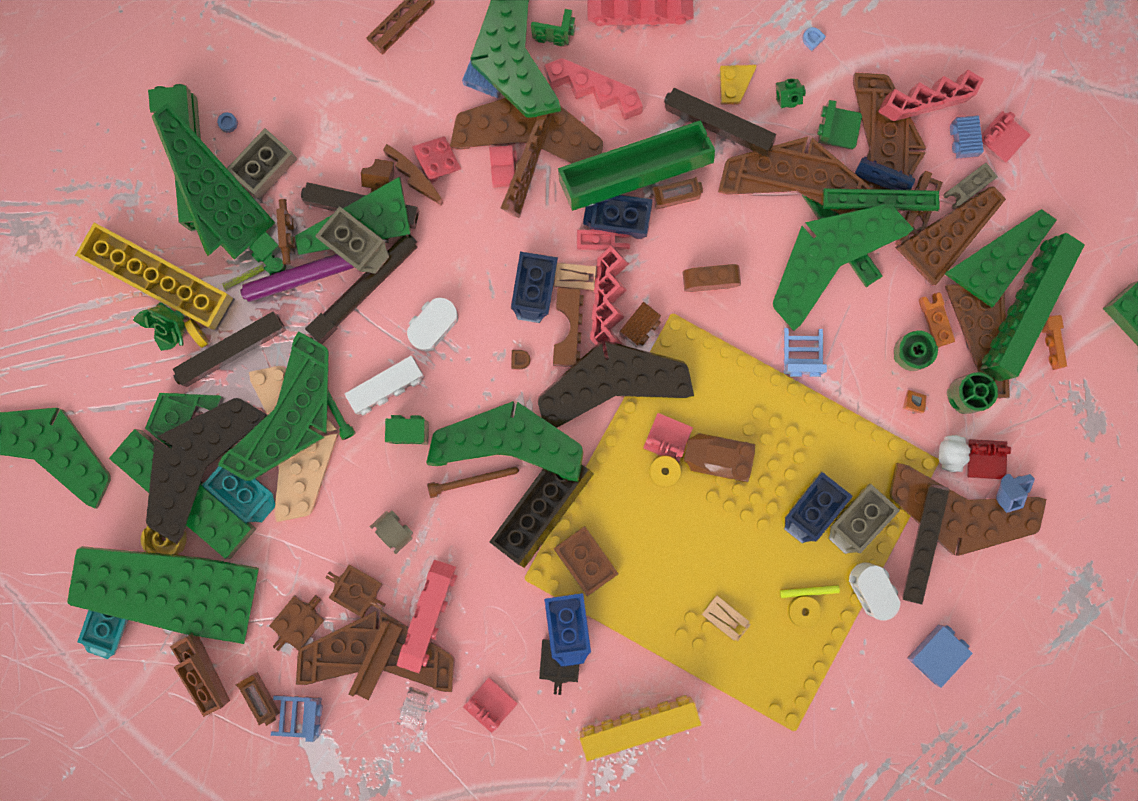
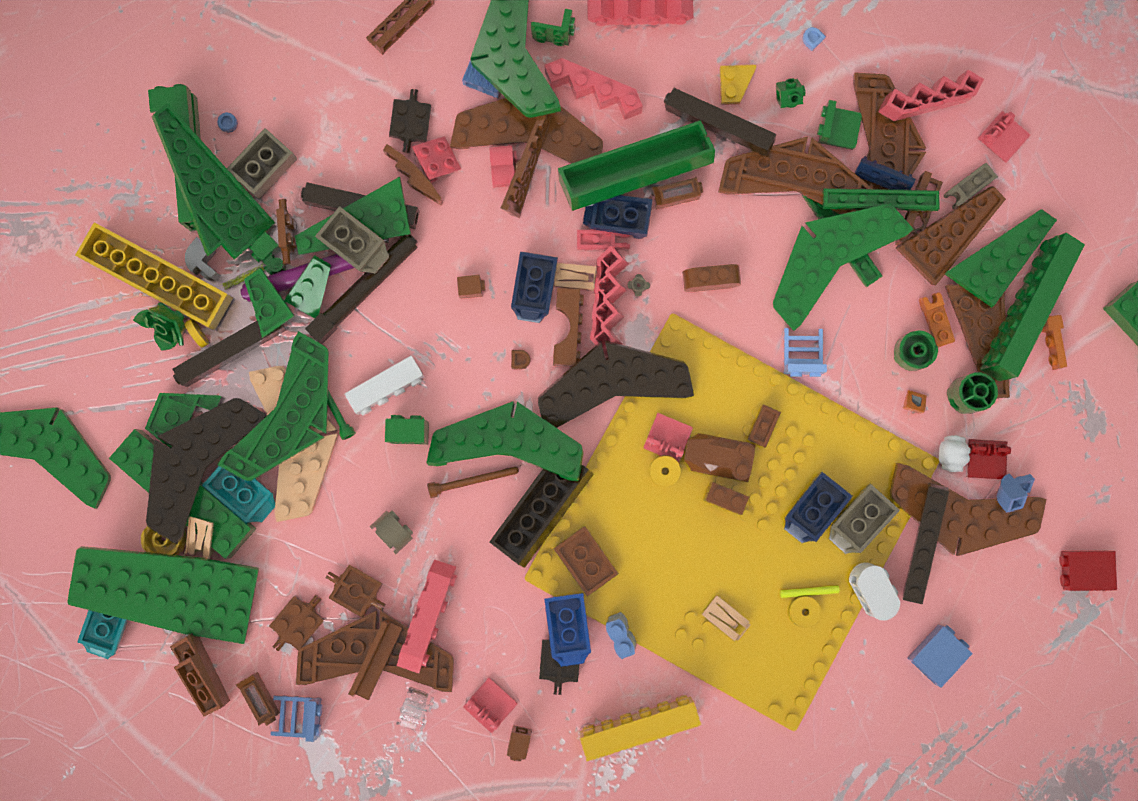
(191, 537): none -> light nougat piece
(197, 260): none -> light grey brick
(268, 304): none -> green wing
(310, 287): none -> wing
(377, 175): dark orange brick -> none
(410, 120): none -> dark brown plate
(432, 324): white brick -> none
(470, 286): none -> dark orange brick
(519, 743): none -> dark orange brick
(624, 640): none -> medium blue brick
(638, 280): none -> dark tan plate
(640, 325): dark orange brick -> none
(726, 498): none -> dark orange brick
(764, 426): none -> dark orange plate
(966, 137): medium blue brick -> none
(1088, 570): none -> red brick

